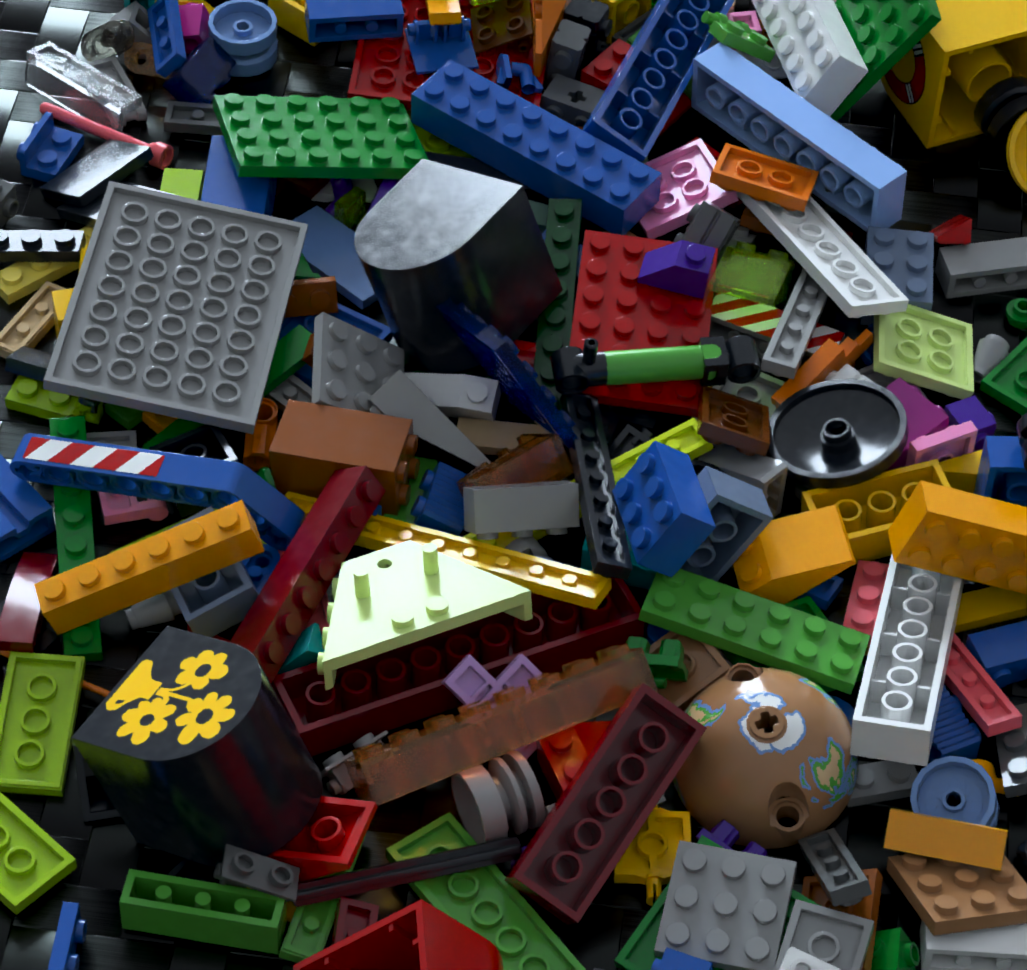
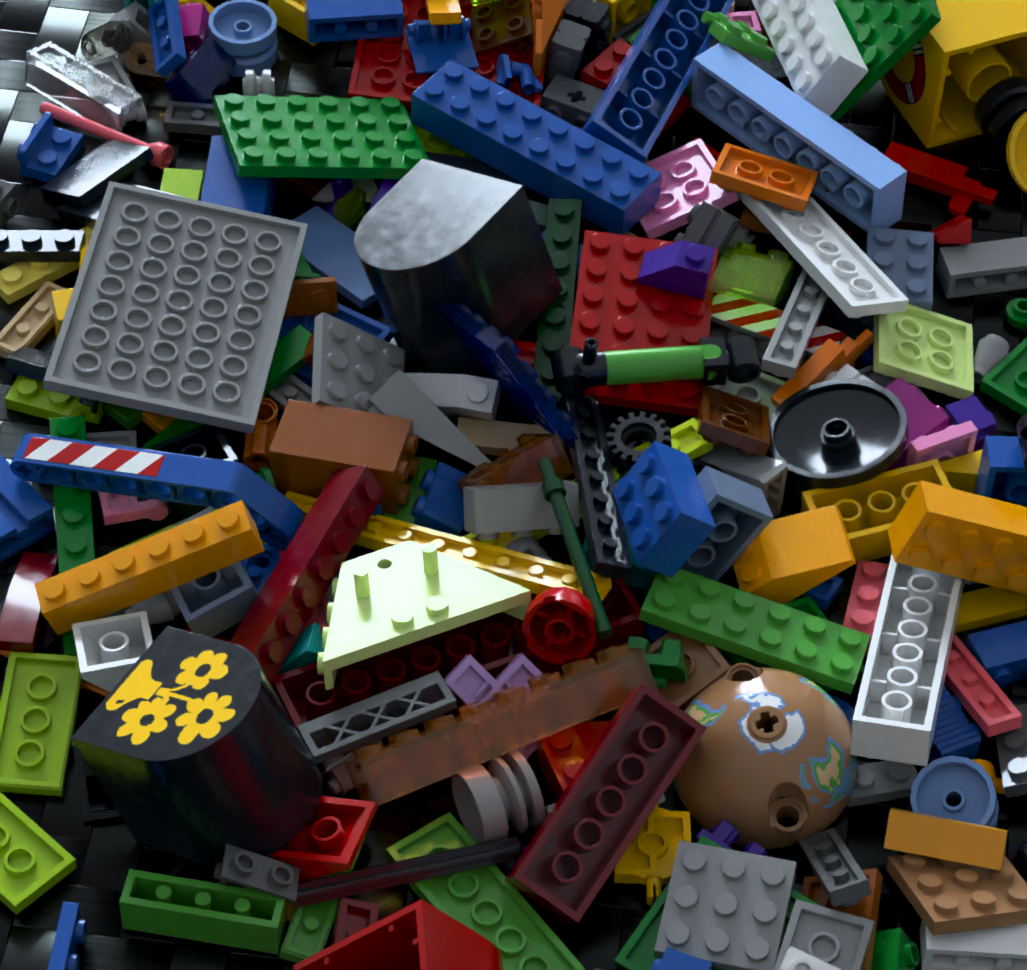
(111, 647): none -> white slope
(256, 85): none -> light grey wheel
(377, 717): none -> dark grey fence
(555, 492): none -> dark green bar
(560, 625): none -> red cylinder
(633, 430): none -> black tyre
(941, 177): none -> red piece

